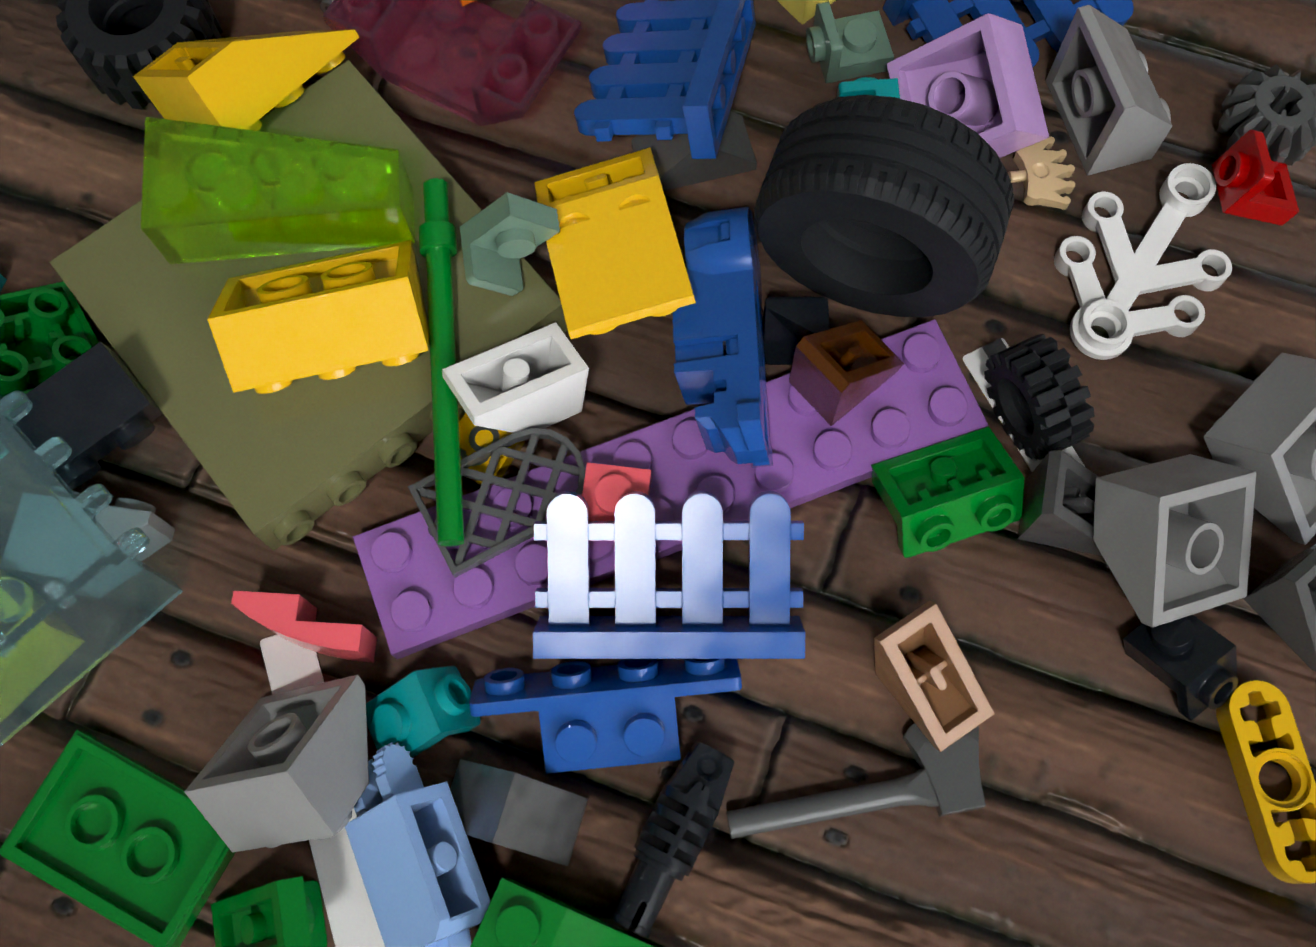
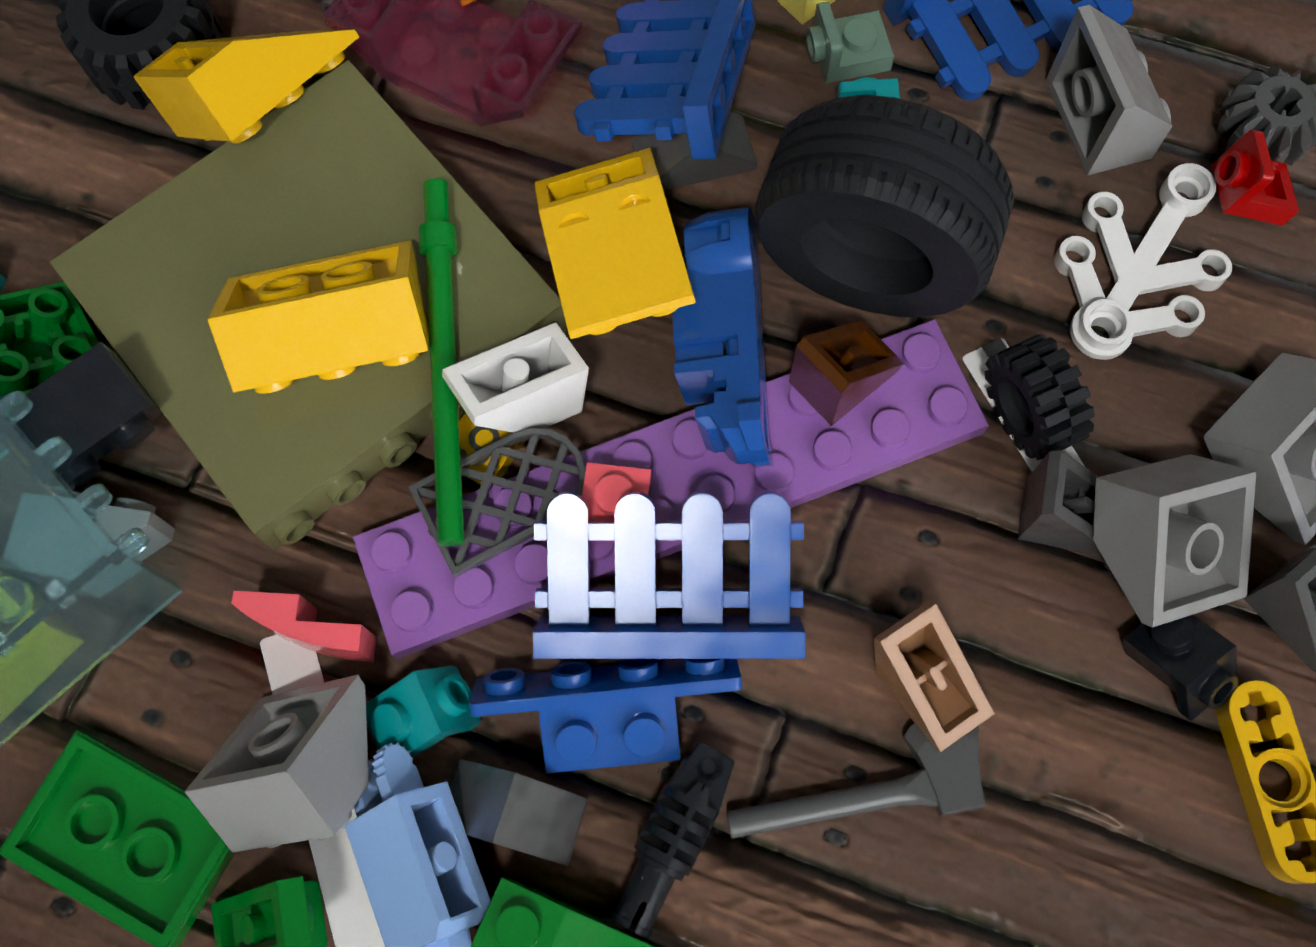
(267, 194): clear neon green wedge -> none
(500, 237): sand green bracket -> none
(787, 322): black slope -> none
(950, 491): green bracket -> none
(980, 79): lavender slope -> none
(1043, 175): tan piece -> none

